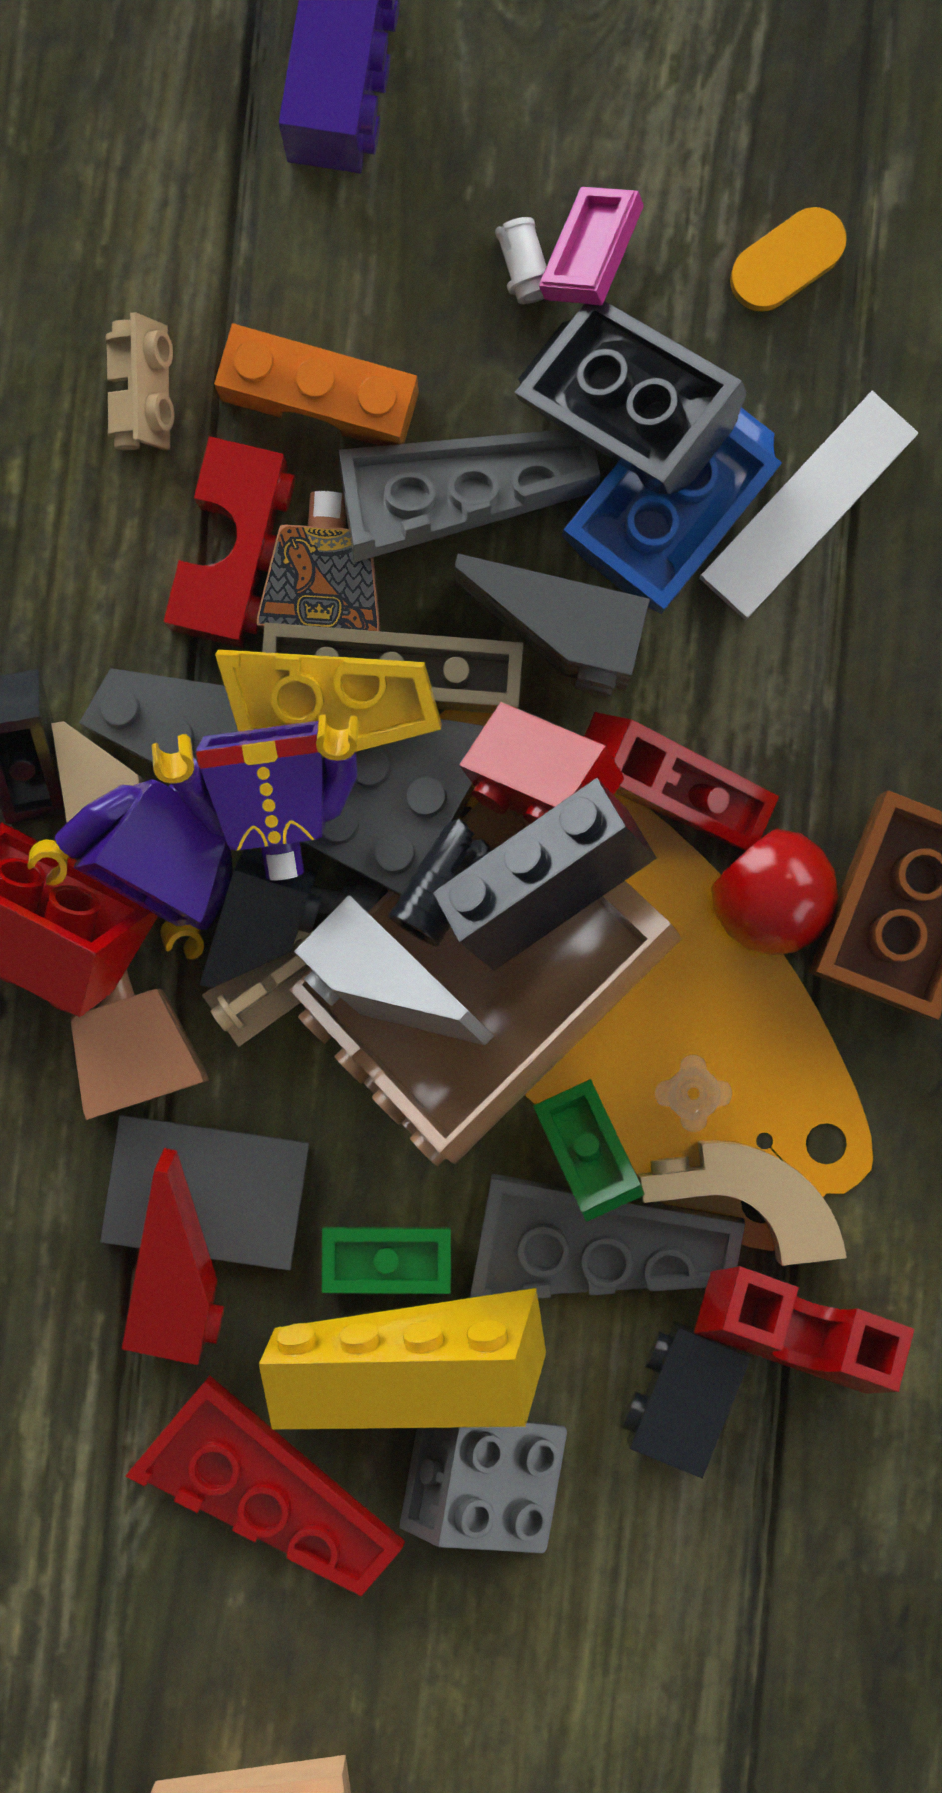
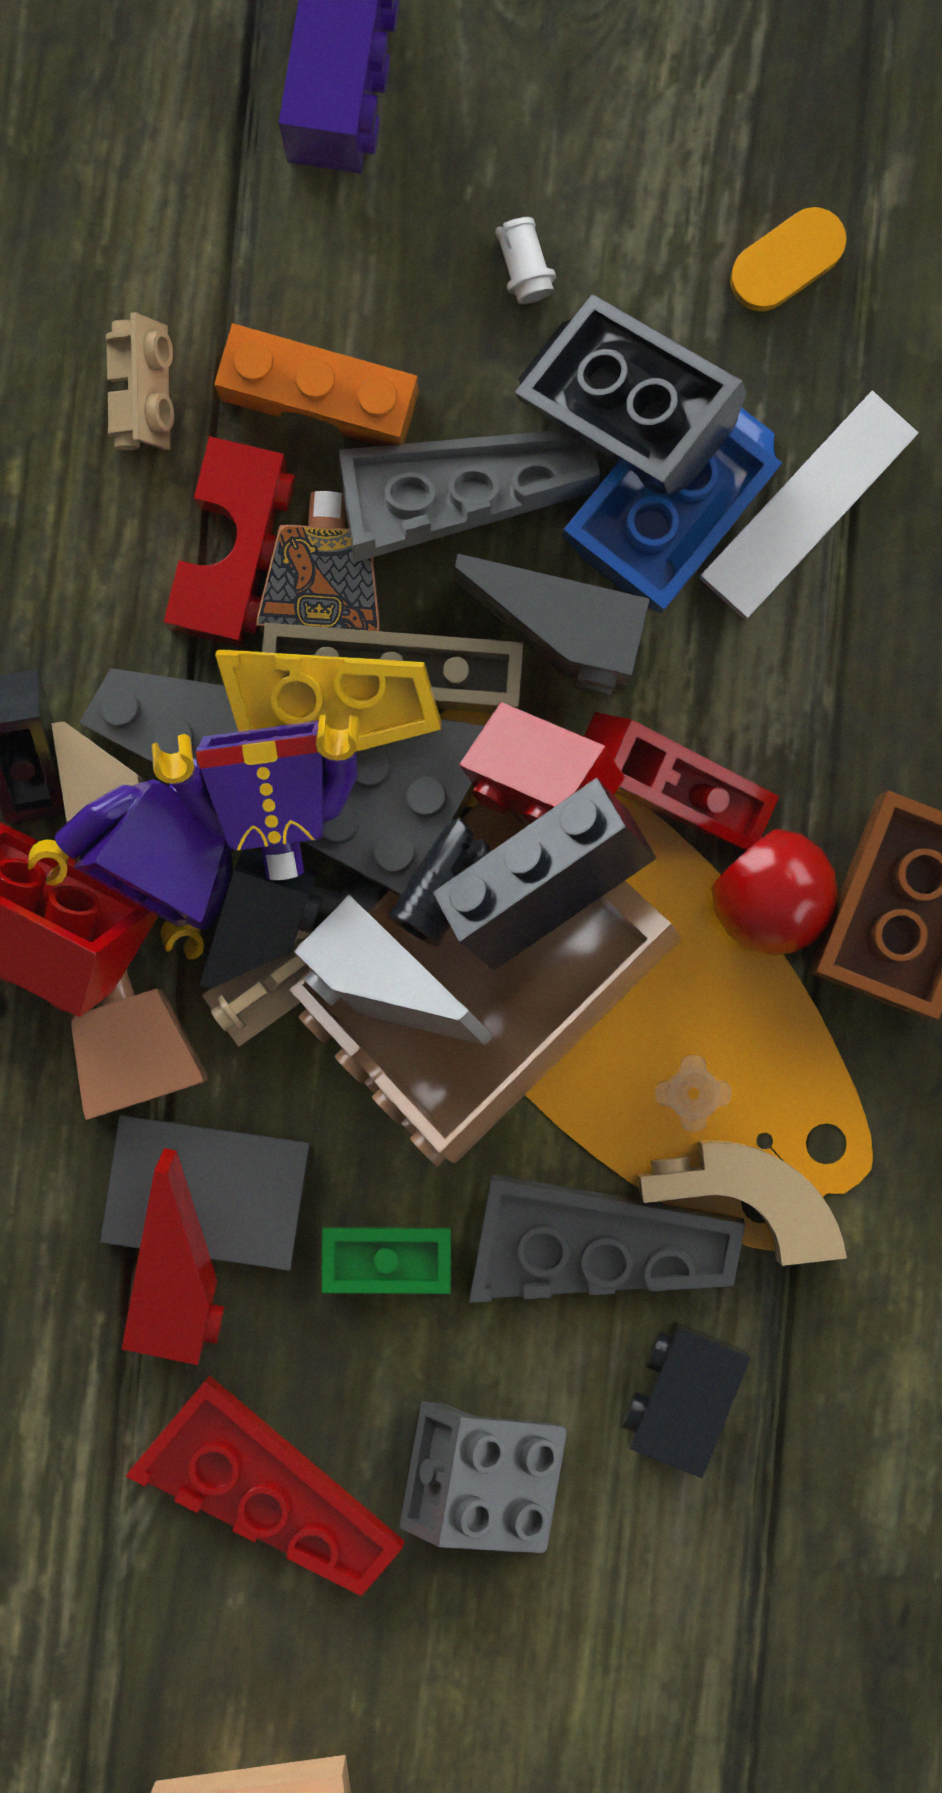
(409, 1366): yellow wedge -> none
(588, 1150): green plate -> none
(591, 245): dark pink tile -> none
(827, 1342): red arch -> none

